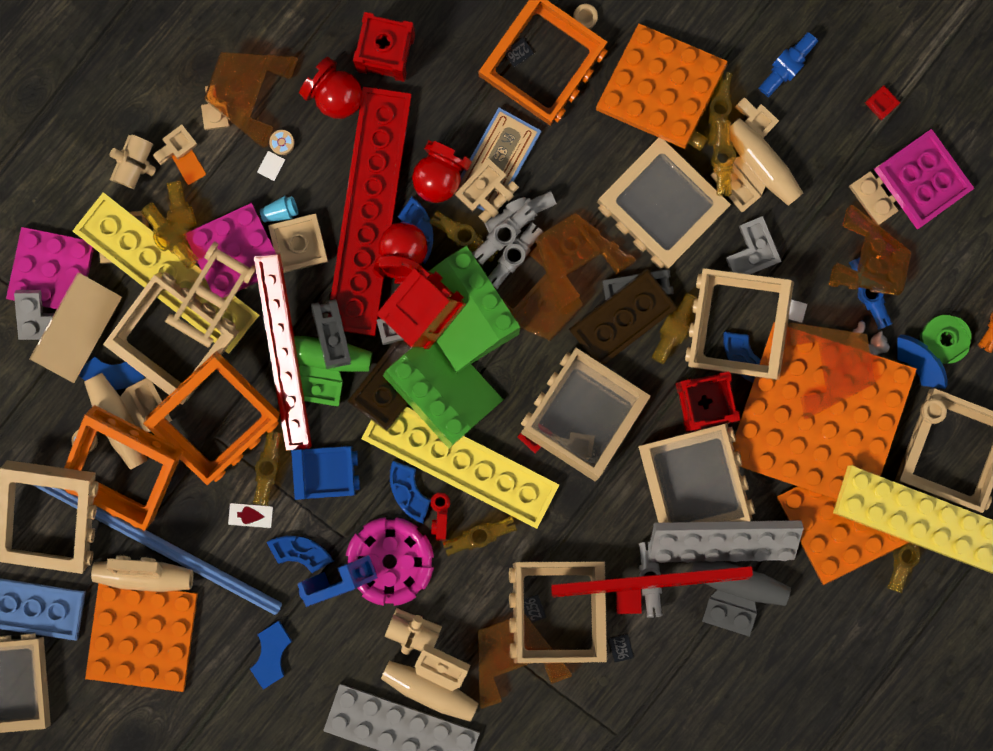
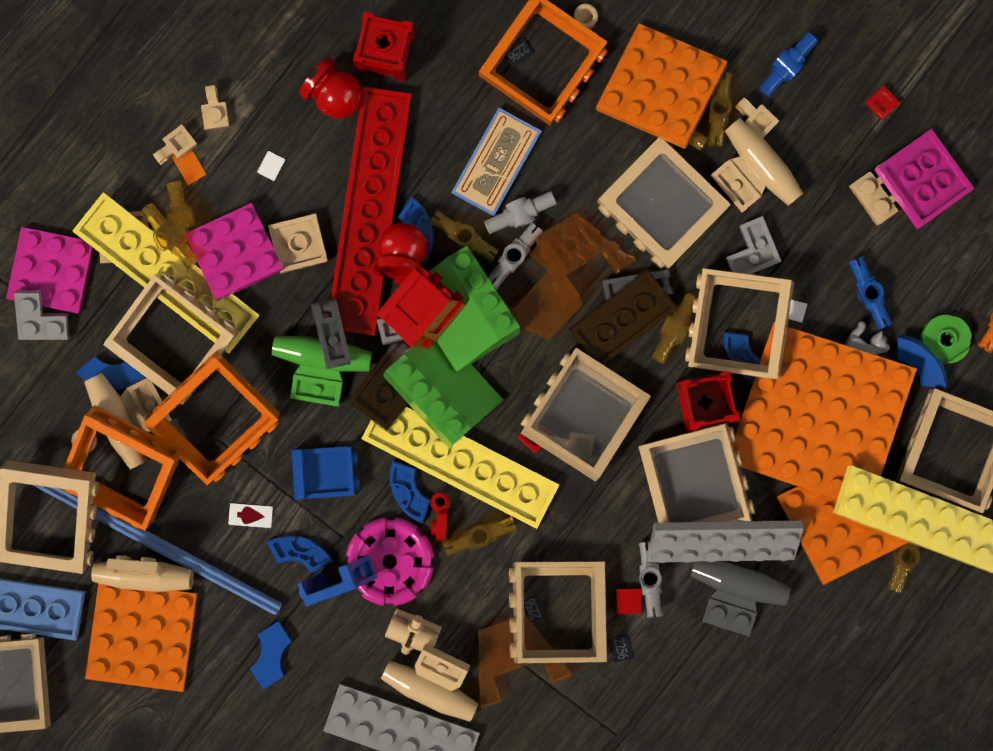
(75, 327): tan tile -> none
(132, 161): tan pin -> none
(211, 255): tan piece -> none
(237, 85): clear orange wing -> none
(264, 481): clear yellow pin -> none
(279, 210): medium azure cone -> none
(282, 142): tan tile -> none
(283, 351): tile -> none
(438, 175): red tile -> none
(481, 185): tan plate -> none
(493, 243): light grey pin -> none
(649, 582): red tile -> none
(723, 170): clear yellow pin -> none
(844, 364): clear orange wing -> none
(882, 259): clear orange wing -> none
(933, 411): tan tile -> none

